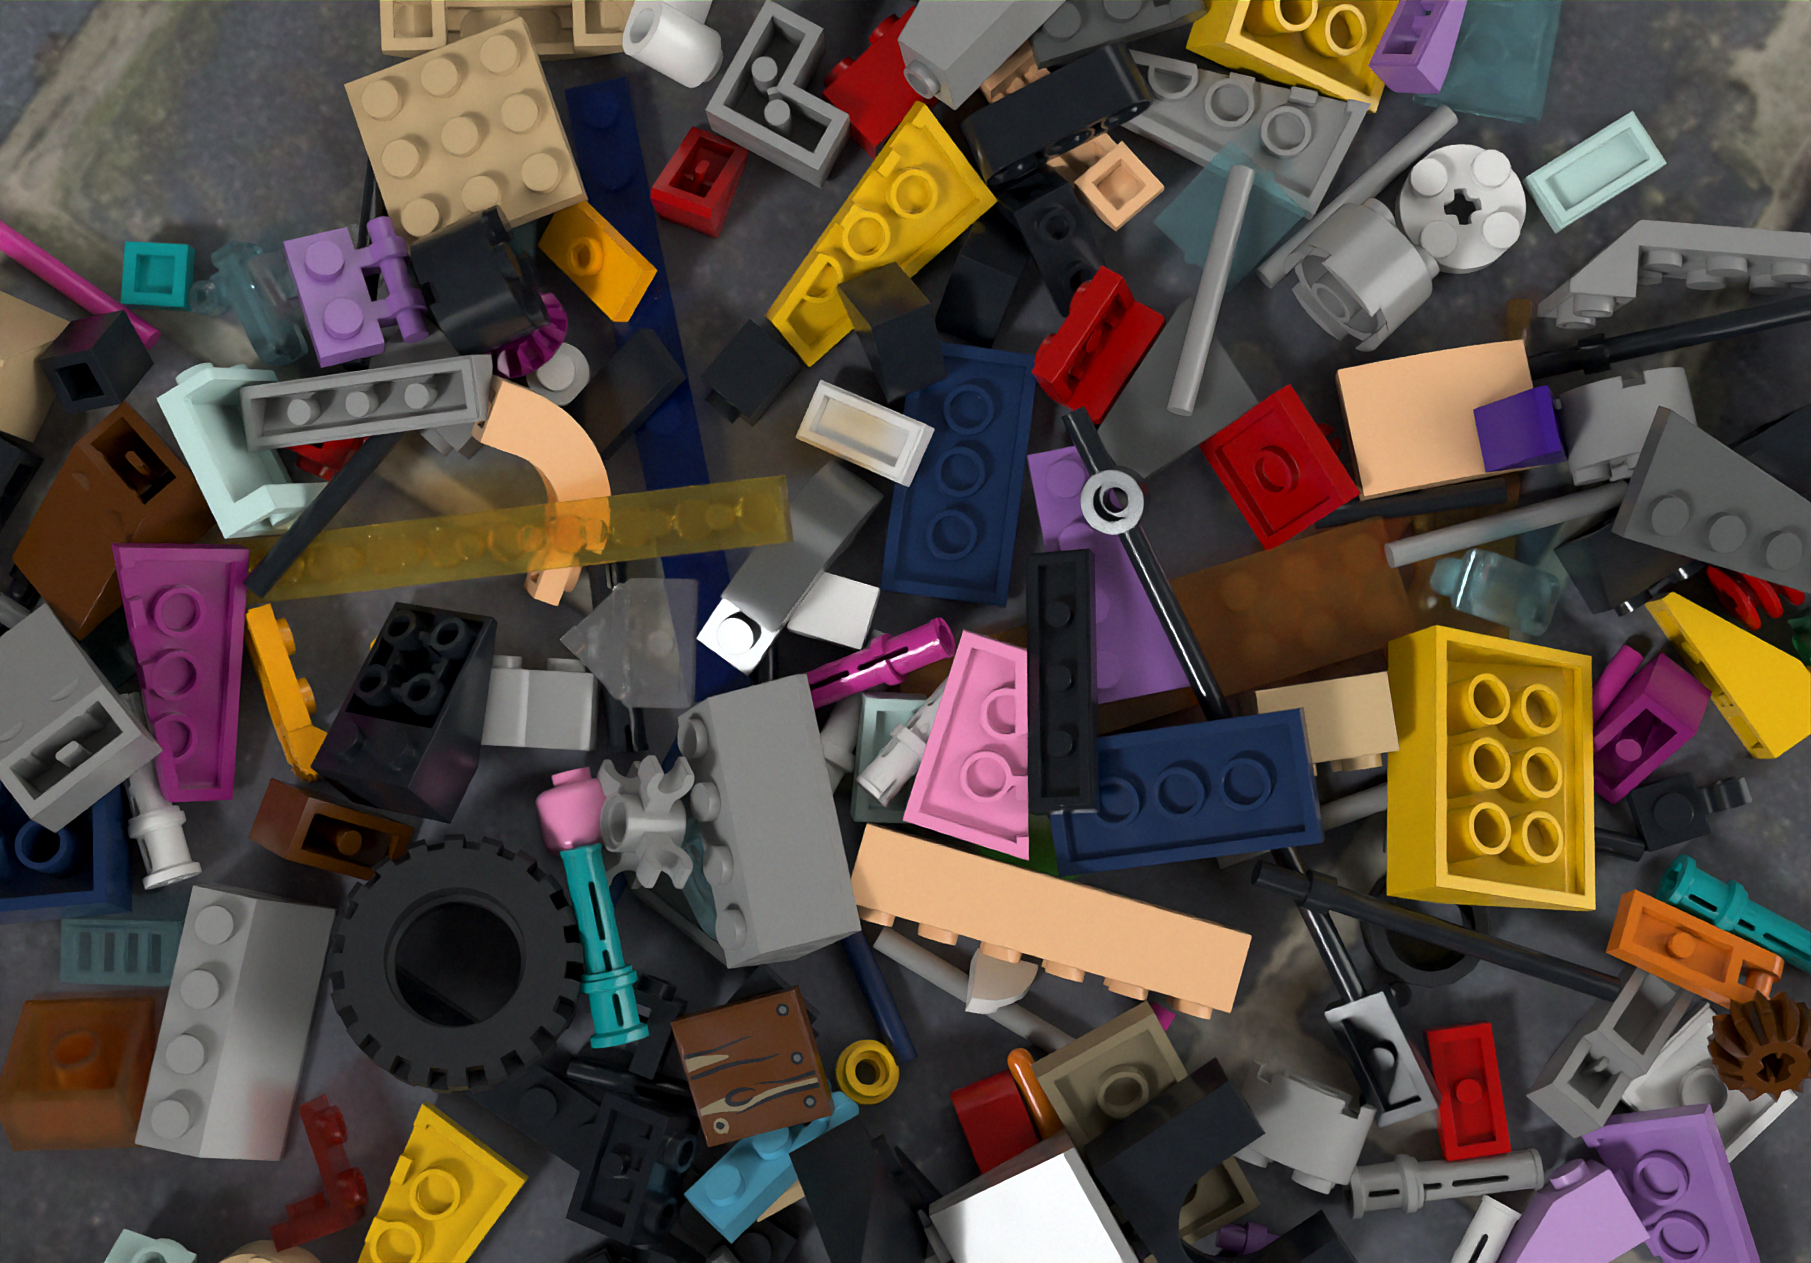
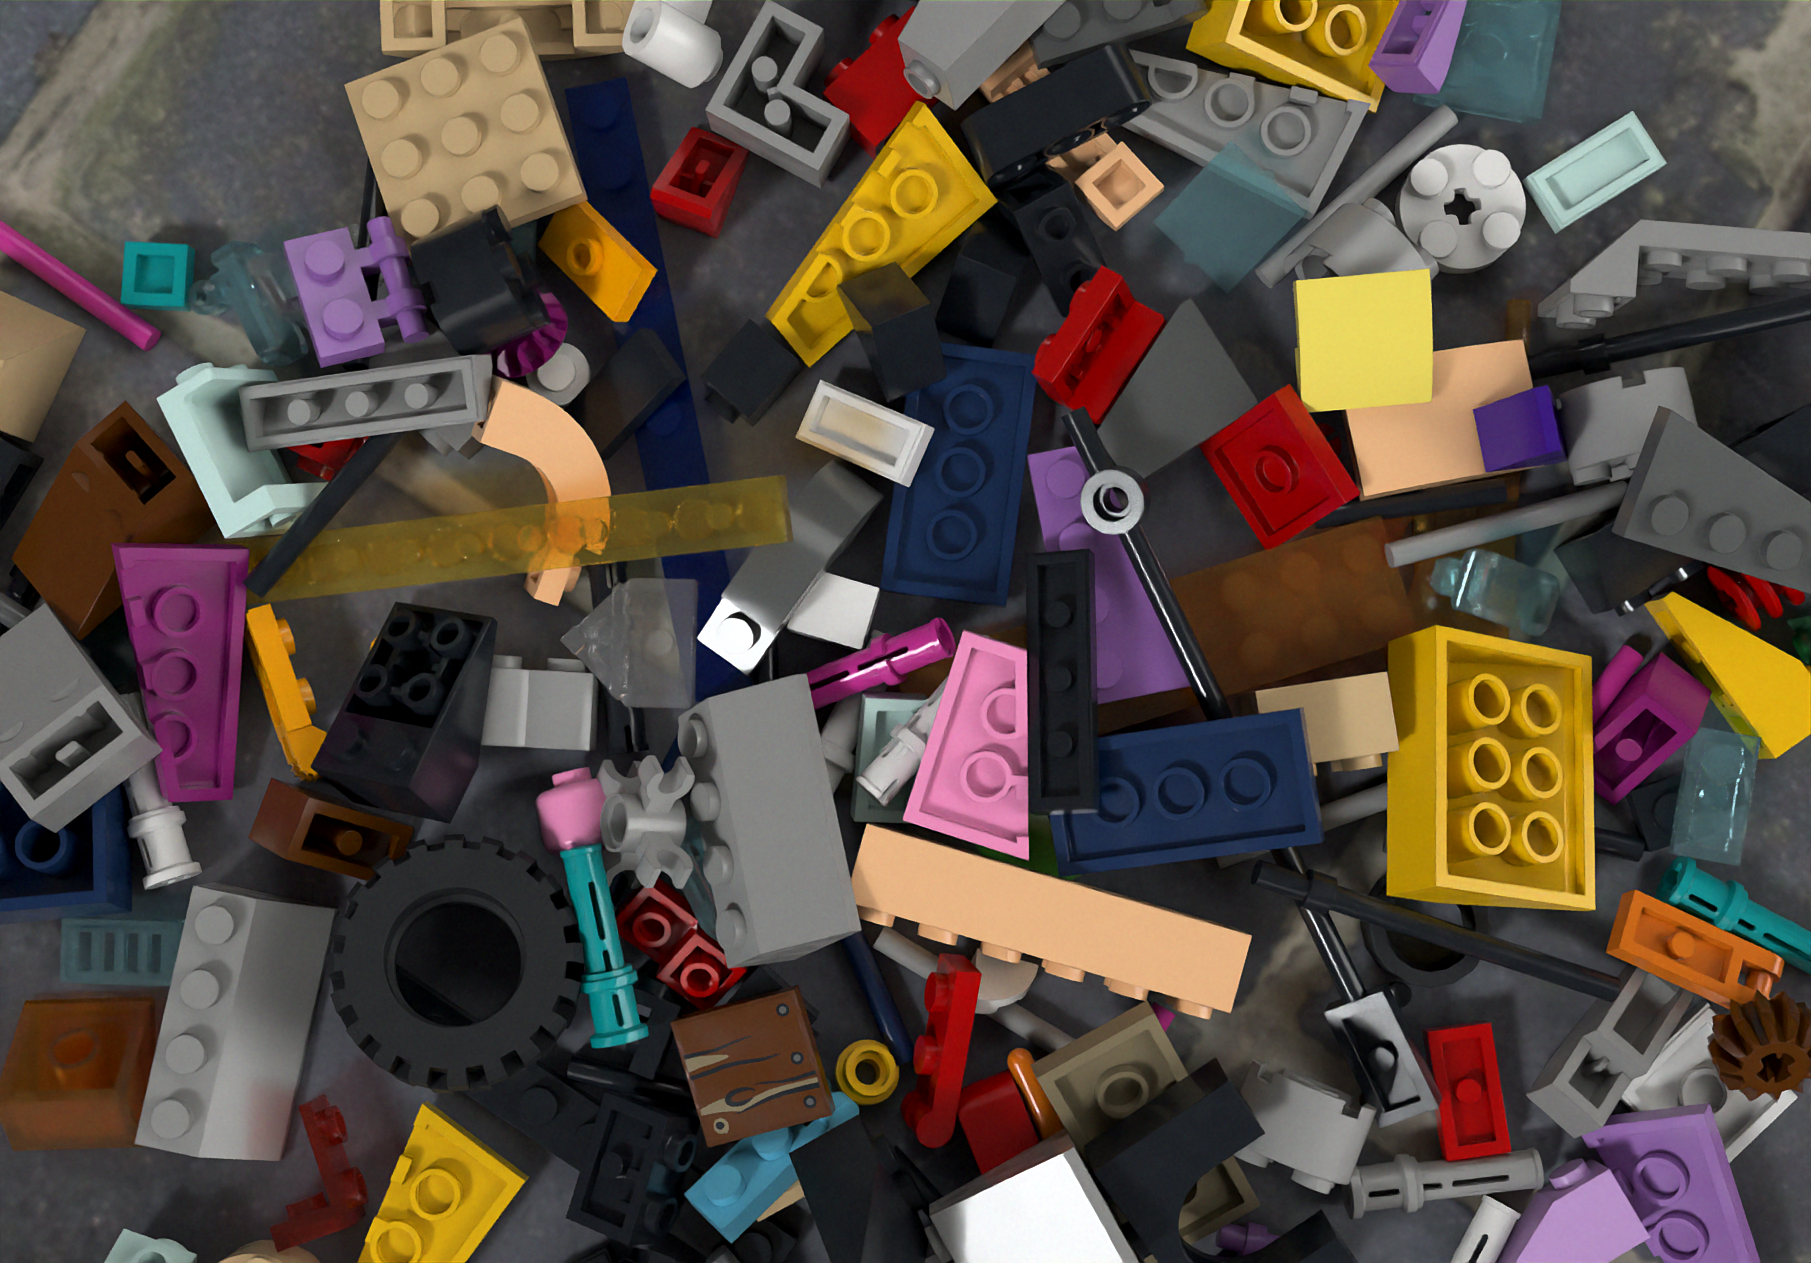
(95, 362): black brick -> none
(669, 933): none -> red slope
(943, 1050): none -> red plate
(1211, 290): light grey bar -> none
(1364, 340): none -> light yellow slope
(1715, 796): none -> clear light blue plate

